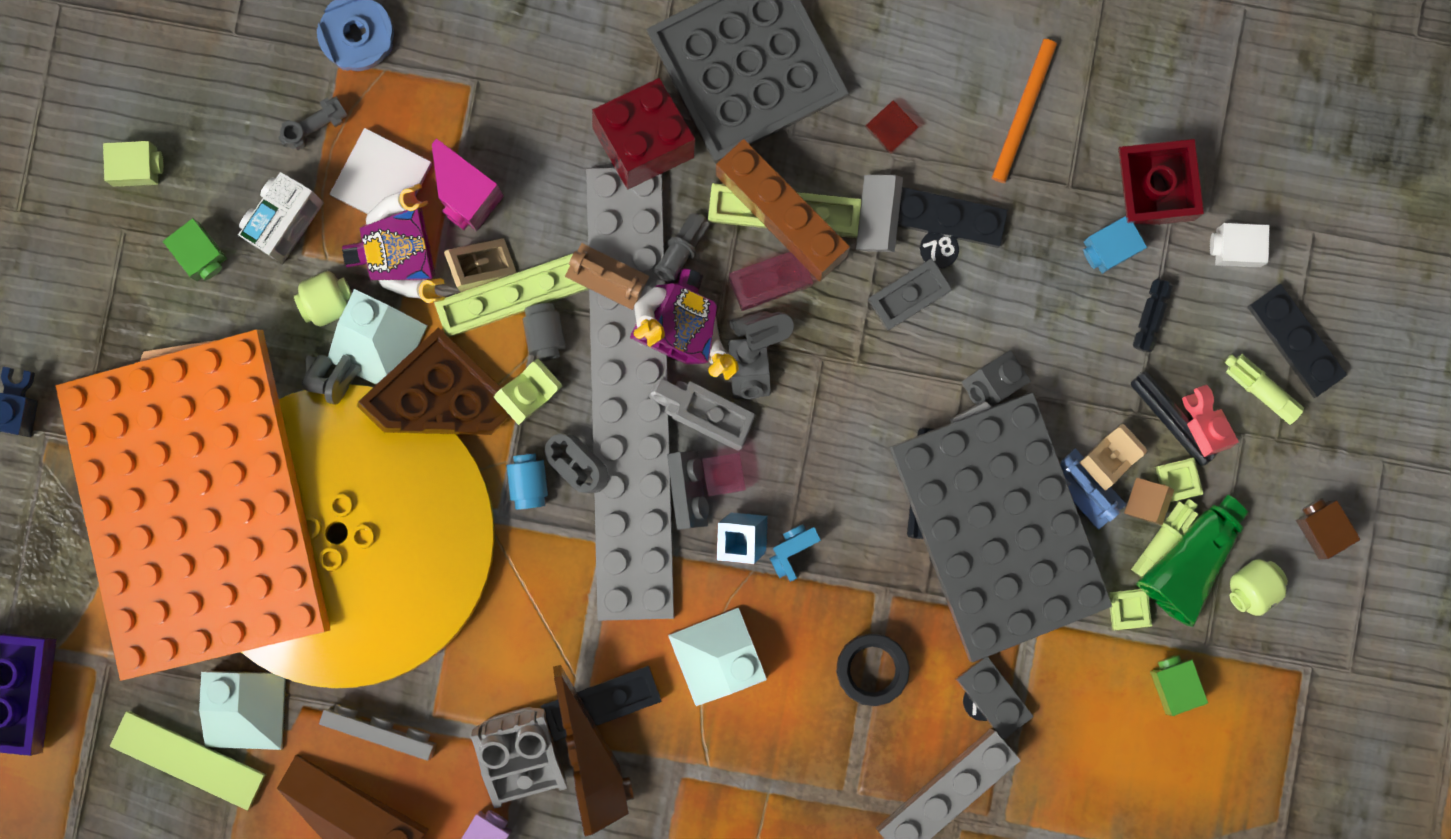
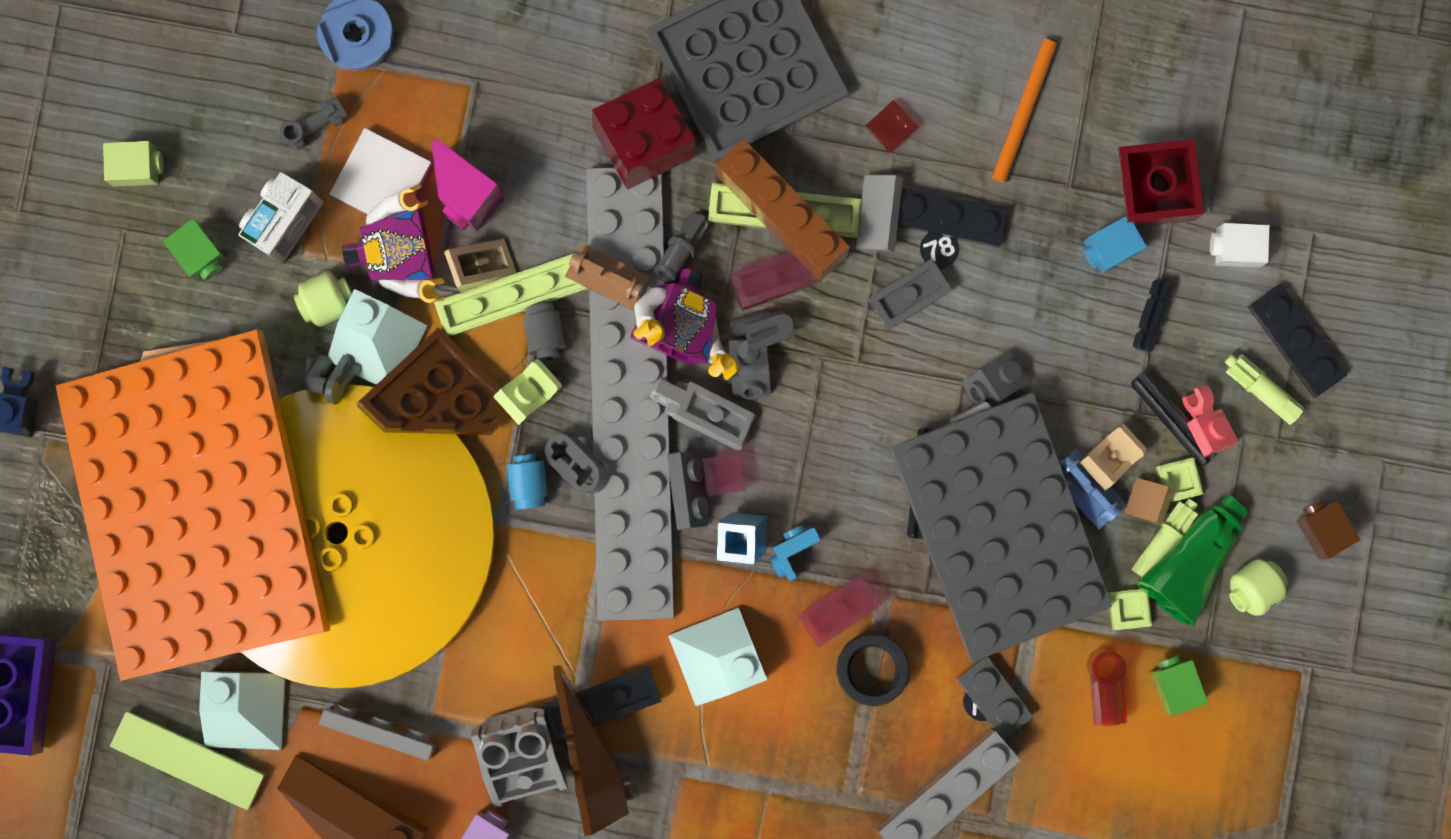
(839, 610): none -> clear pink plate
(1107, 691): none -> clear red piece

